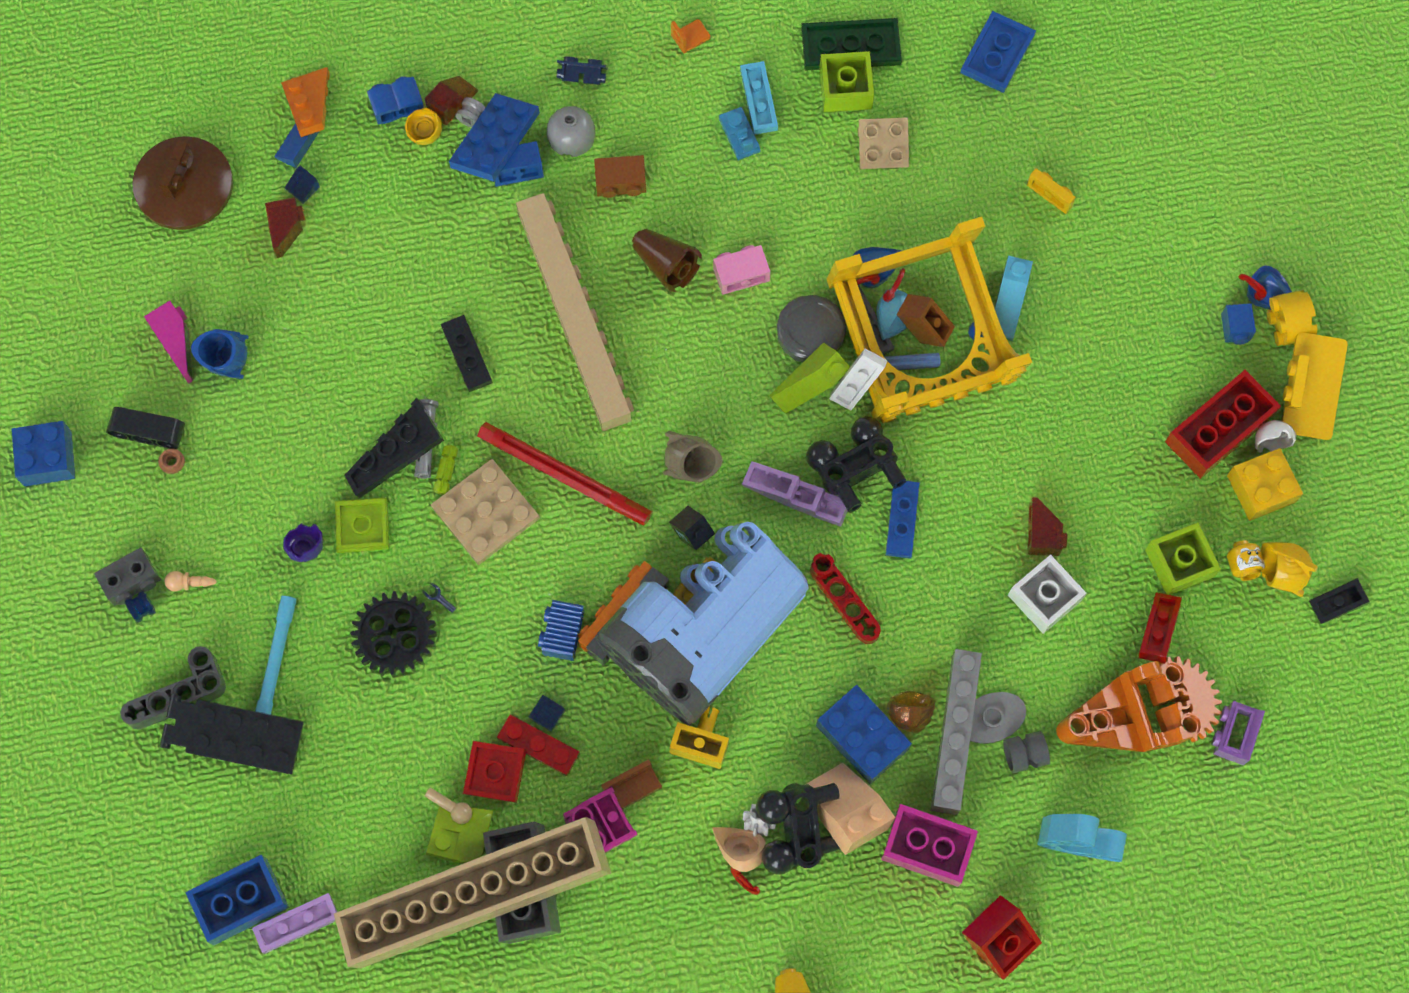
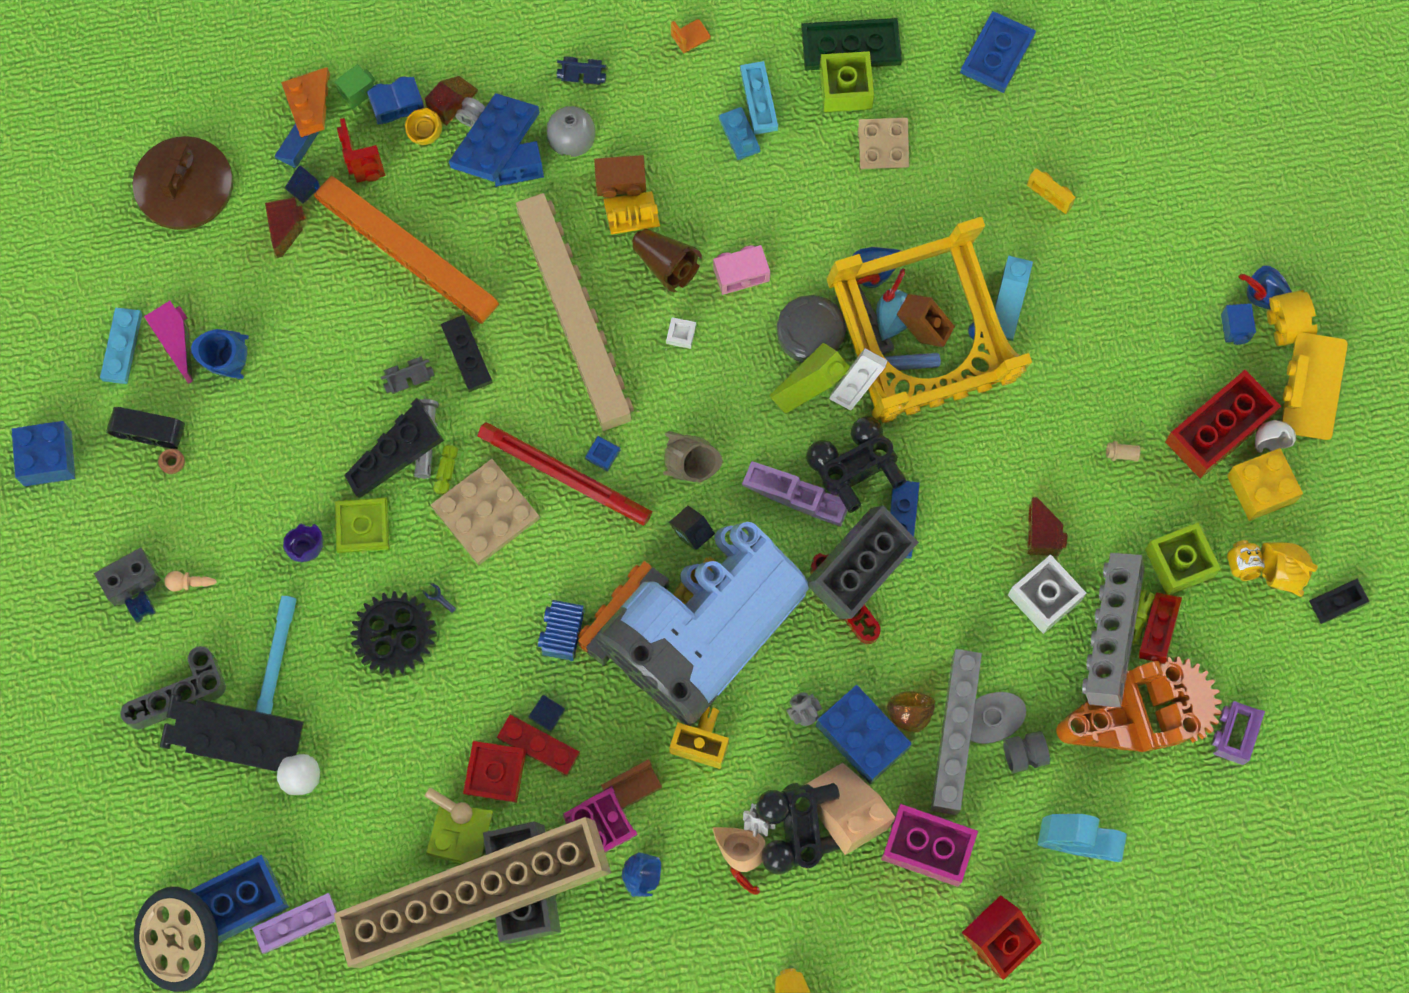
(121, 345): none -> medium azure plate
(202, 924): none -> wedge
(298, 774): none -> white hair
(354, 85): none -> bright green brick
(363, 162): none -> red bracket
(397, 378): none -> dark grey hinge
(406, 249): none -> orange beam
(602, 453): none -> blue tile
(631, 213): none -> yellow hinge
(641, 874): none -> blue hair
(681, 333): none -> white plate
(804, 709): none -> light grey gear
(861, 562): none -> dark grey brick
(1110, 690): none -> light grey brick
(1122, 451): none -> tan pin
(1142, 615): none -> lime pin

